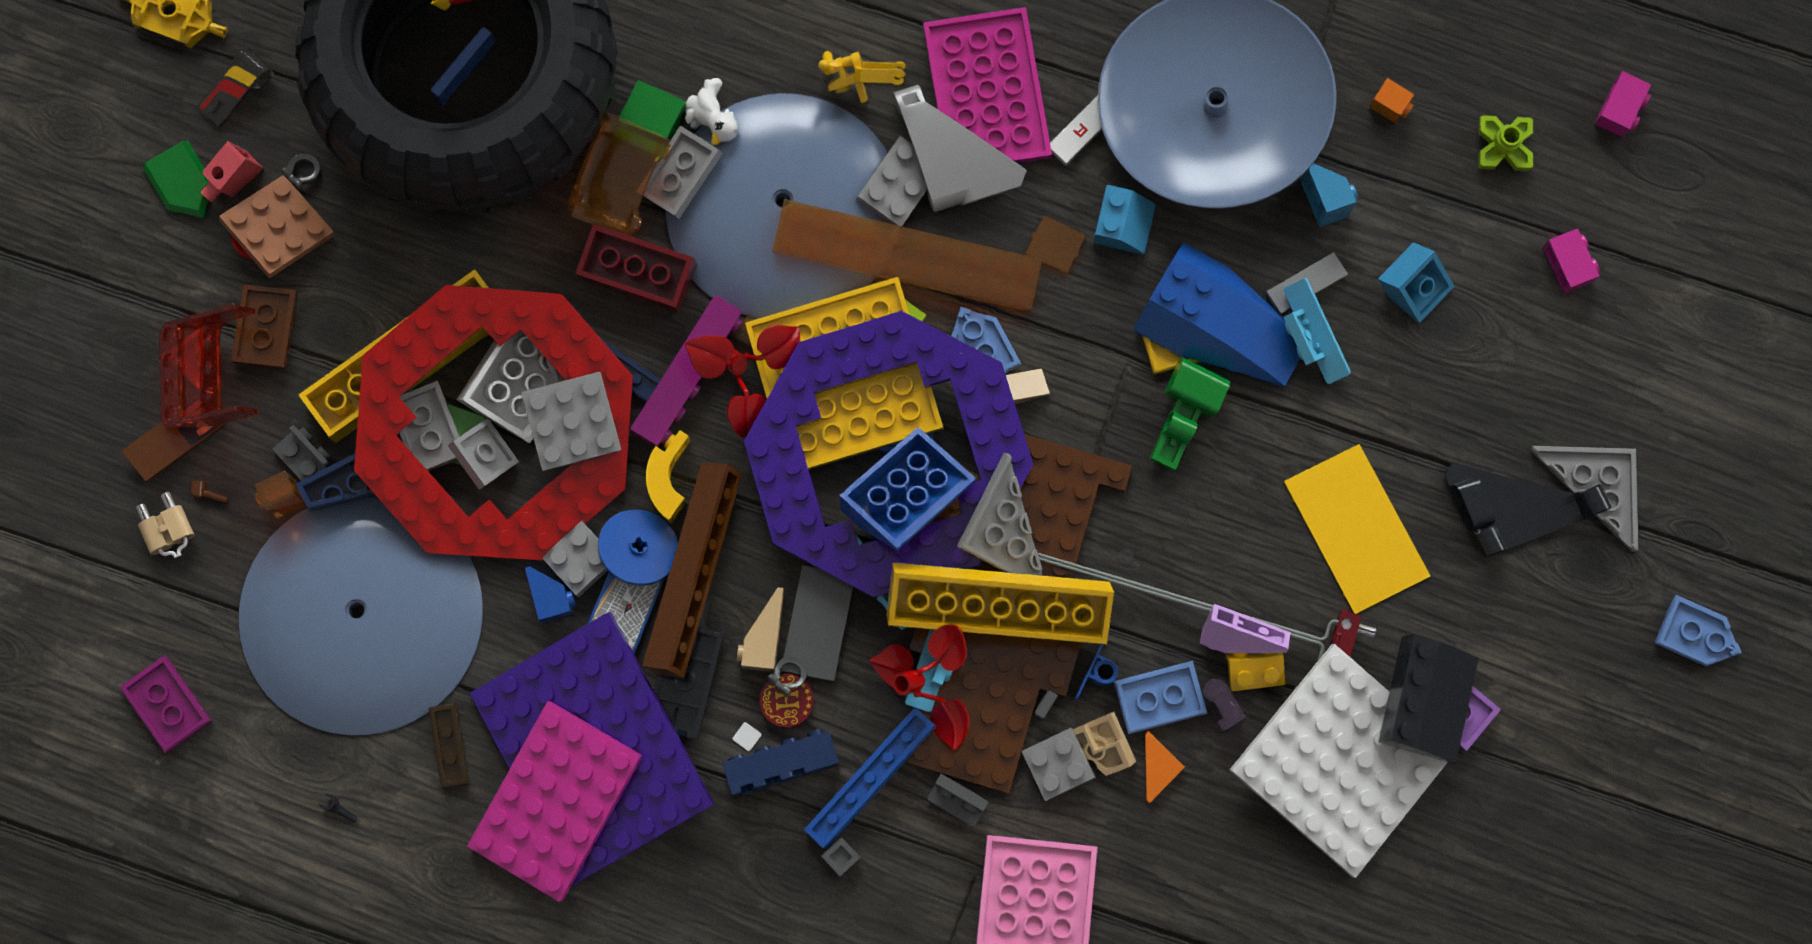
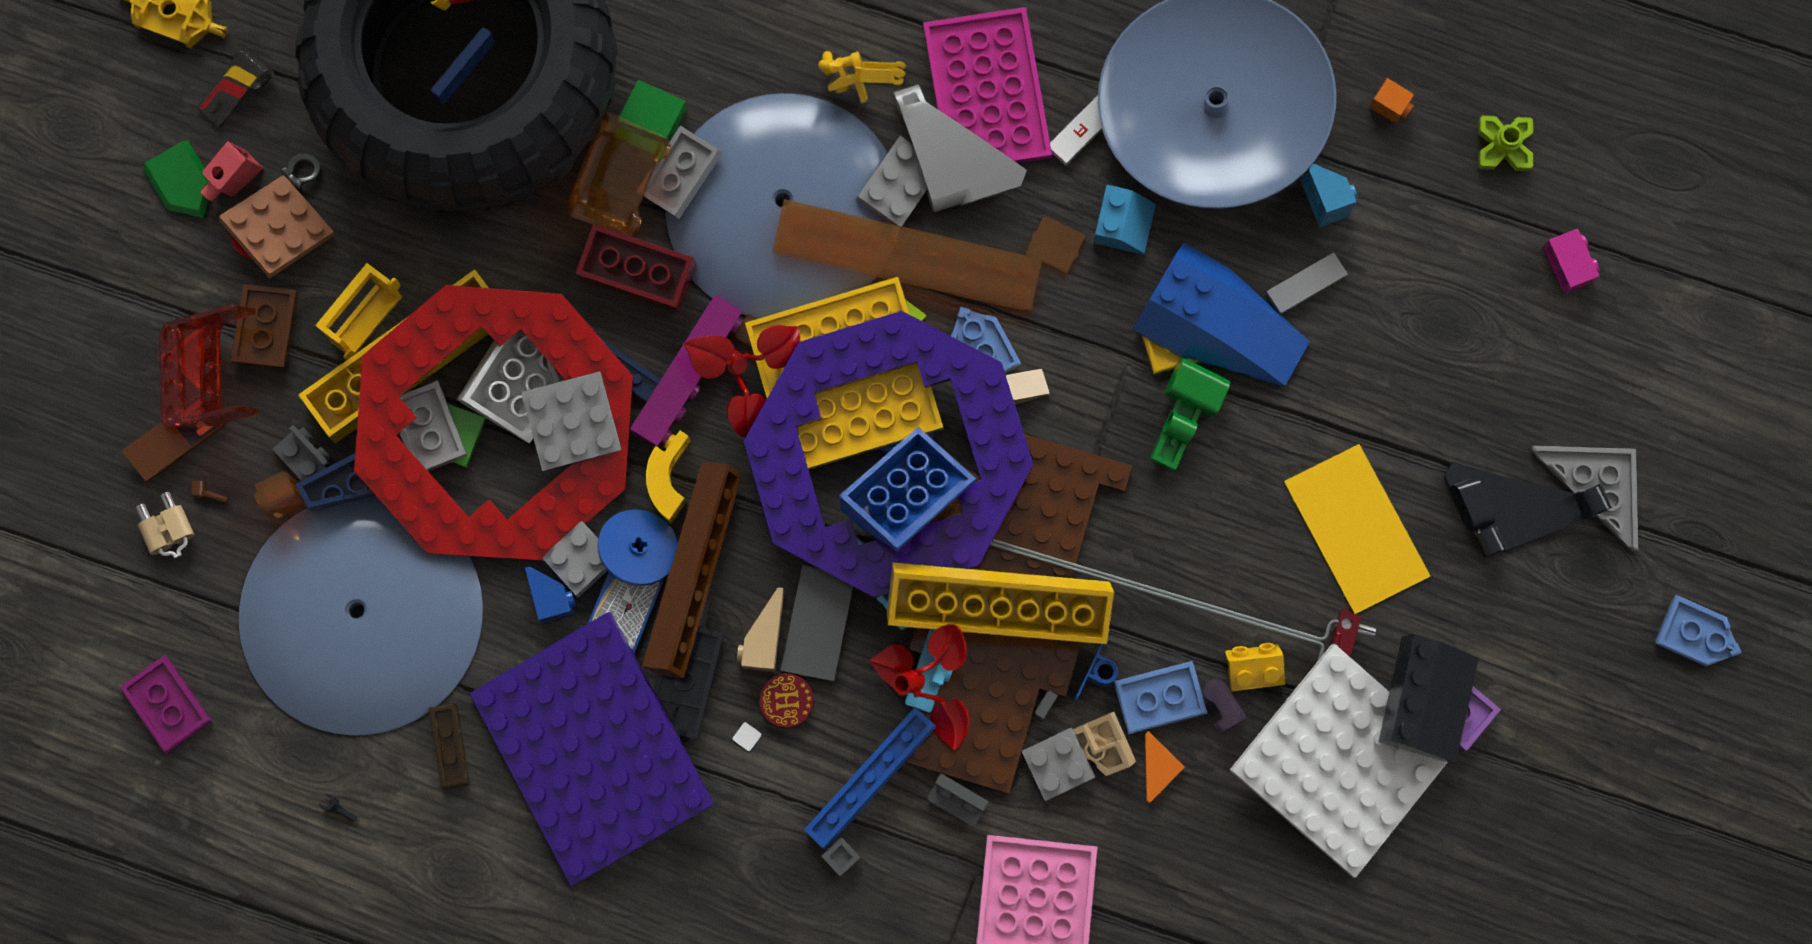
(366, 316): none -> yellow piece
(483, 453): light grey plate -> none
(555, 801): dark pink plate -> none
(706, 111): white animal -> none
(774, 678): dark grey piece -> none
(780, 764): dark blue wedge -> none
(1000, 527): light grey tile -> none
(1239, 633): lavender slope -> none
(1312, 332): medium azure bracket -> none
(1416, 281): dark azure slope -> none
(1623, 104): dark pink brick -> none

